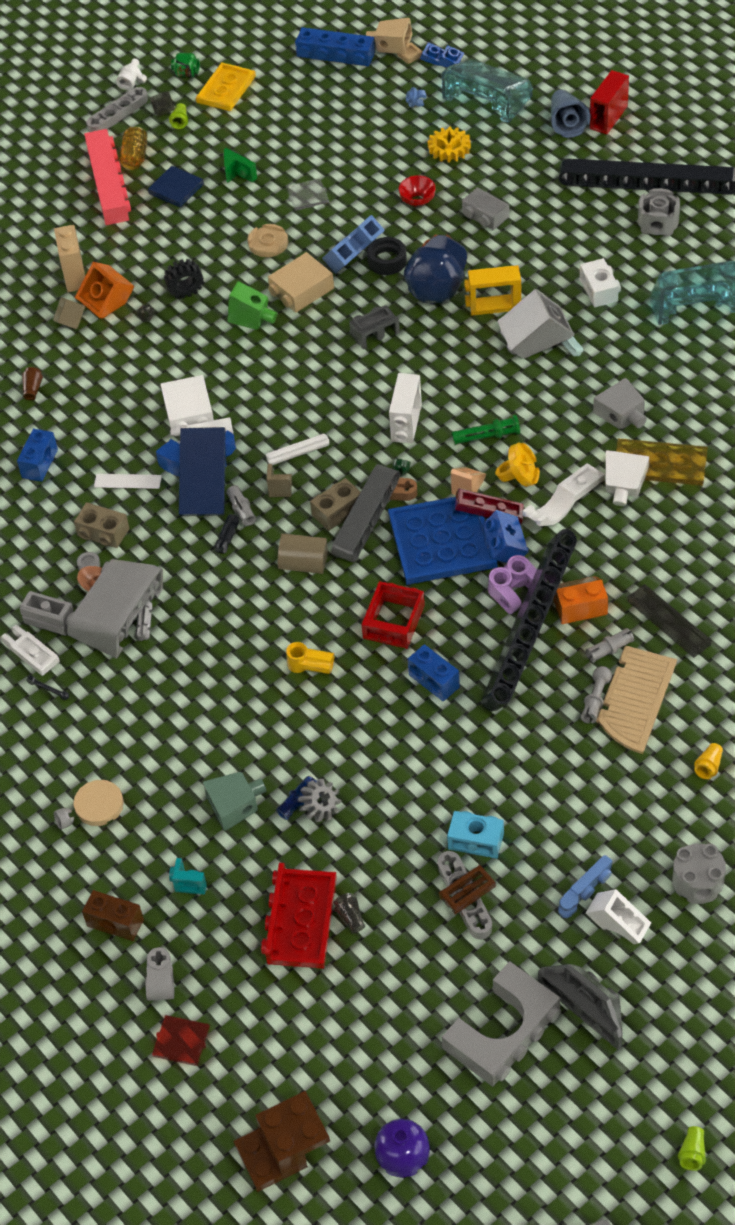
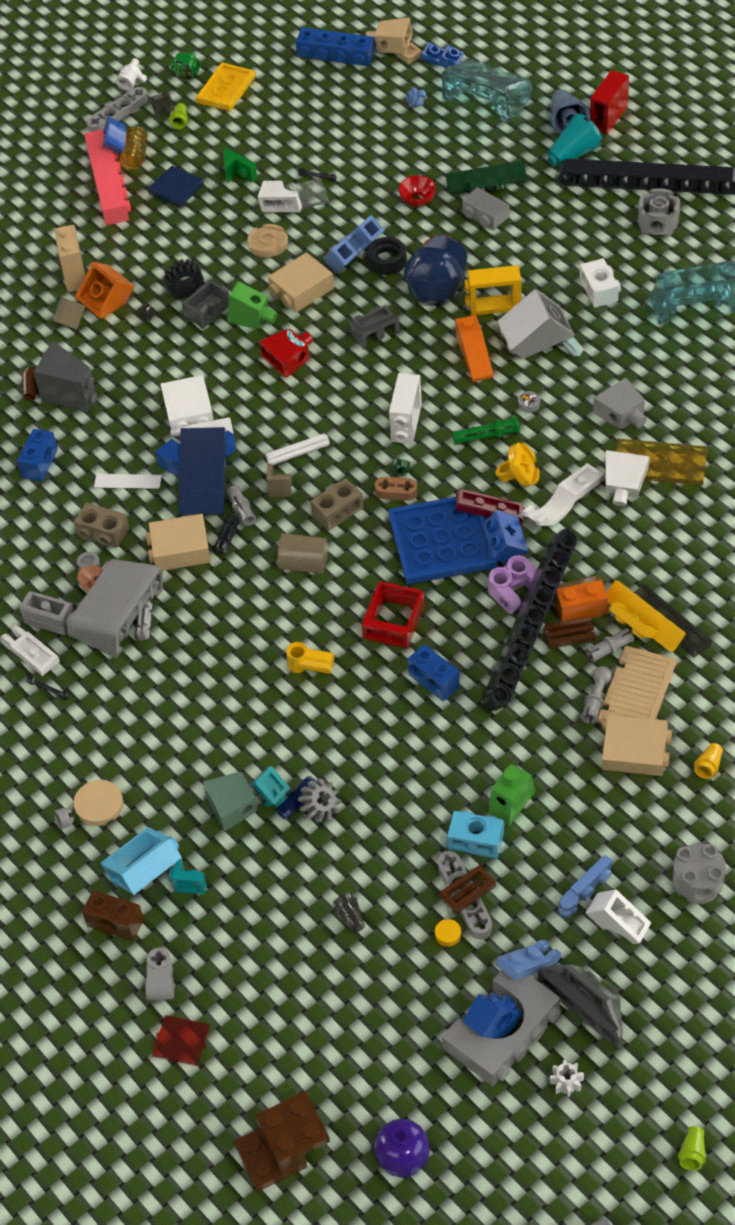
(65, 380): none -> dark grey slope
(114, 135): none -> blue slope
(141, 860): none -> medium azure window
(178, 542): none -> tan brick
(206, 303): none -> dark grey window
(271, 787): none -> teal bracket
(276, 198): none -> white arch
(286, 350): none -> red torso
(299, 917): red bracket -> none
(301, 172): none -> black hinge
(365, 513): dark grey beam -> none
(448, 932): none -> yellow tile
(449, 144): yellow gear -> none
(466, 479): light nougat slope -> none
(473, 348): none -> orange slope
(486, 177): none -> dark green bracket
(493, 1016): none -> blue brick
(515, 789): none -> bright green torso
(528, 960): none -> medium blue hinge
(529, 401): none -> light grey tile
(566, 1070): none -> white gear
(569, 630): none -> reddish brown tile
(575, 141): none -> teal cone
(636, 745): none -> tan brick
(642, 617): none -> yellow bracket

